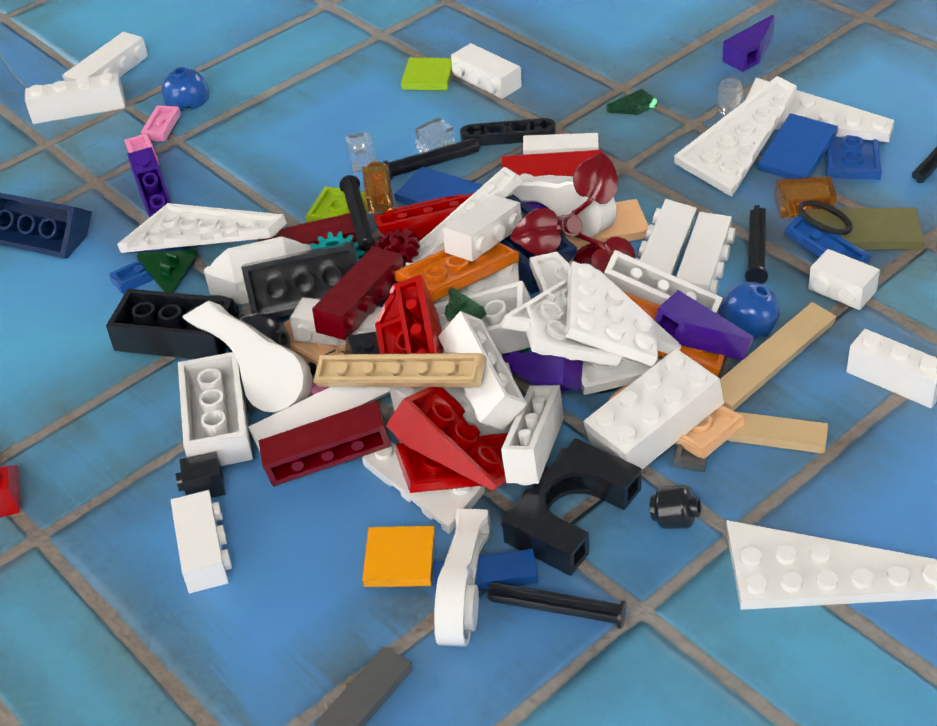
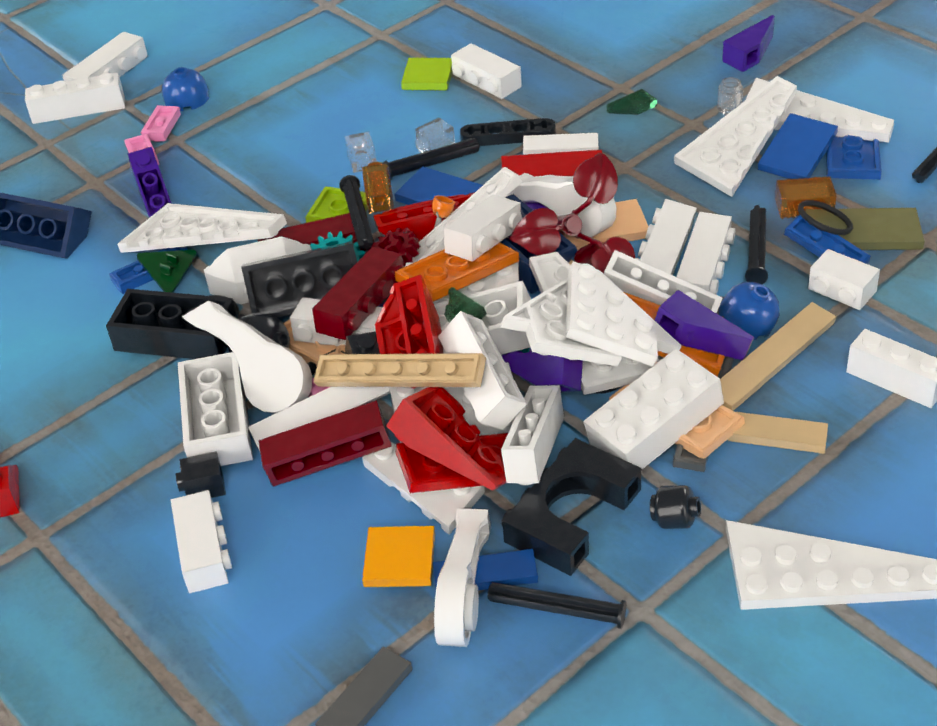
(442, 207): none -> orange hinge

